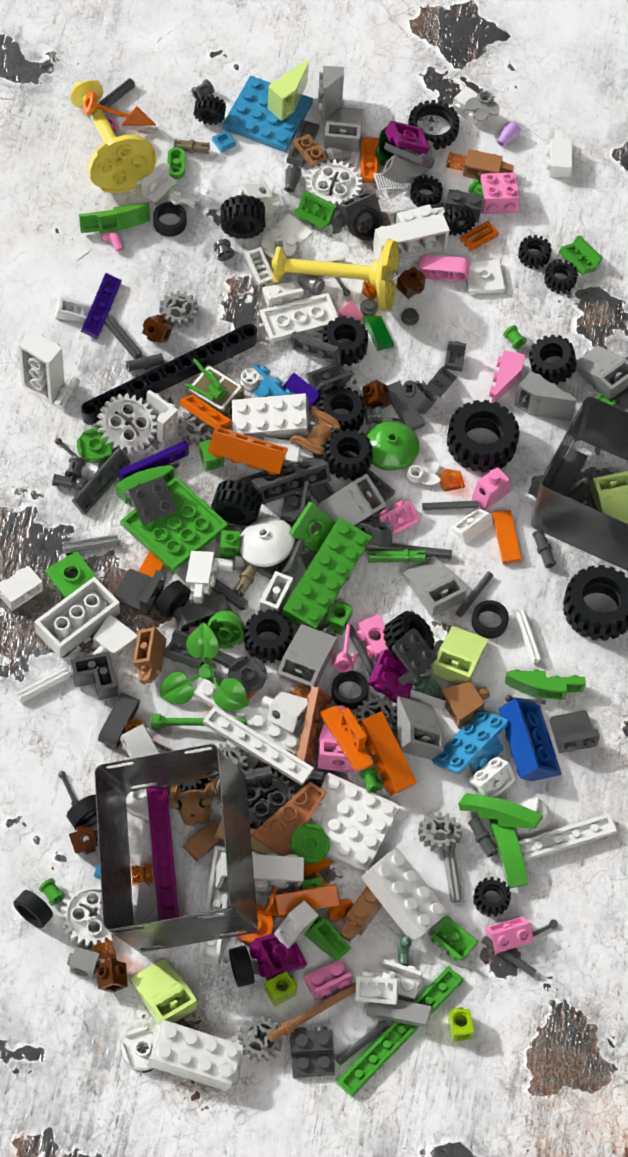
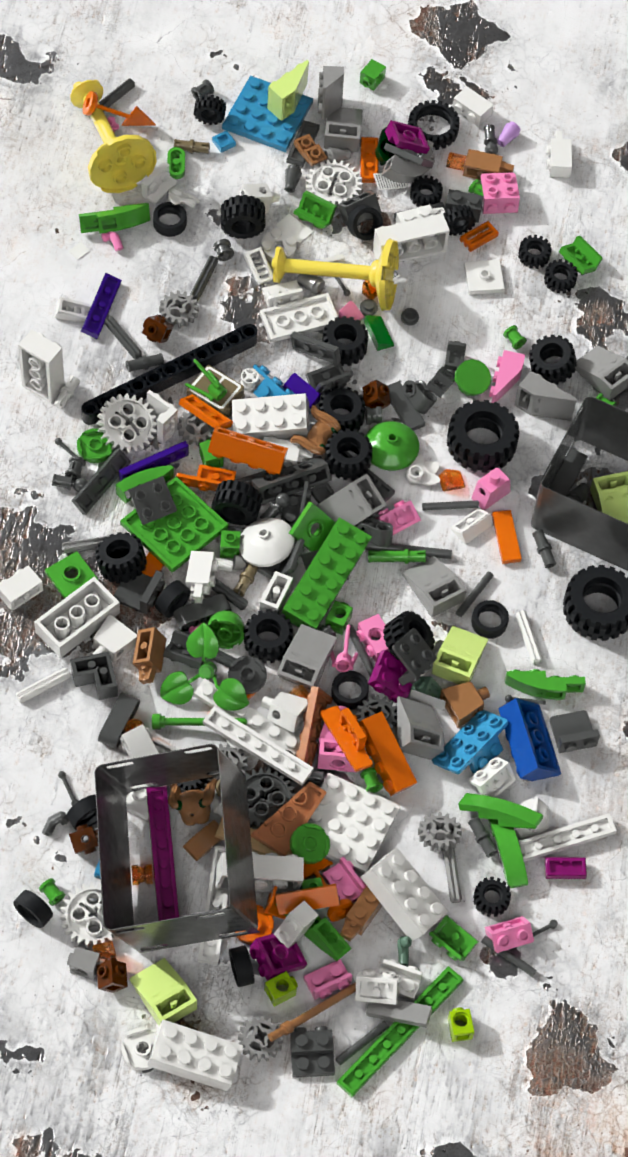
(52, 821): none -> dark grey arm
(110, 561): none -> black tyre
(204, 277): none -> dark grey axle
(207, 477): none -> orange bracket
(258, 774): dark grey pin -> none
(273, 510): none -> dark grey pin
(347, 881): none -> bright pink bracket
(372, 74): none -> bright green brick
(411, 282): reddish brown brick -> none
(444, 267): bright pink beam -> none
(472, 377): none -> bright green tile
(481, 107): light grey plate -> none
(490, 140): none -> dark grey pin
(565, 868): none -> magenta plate

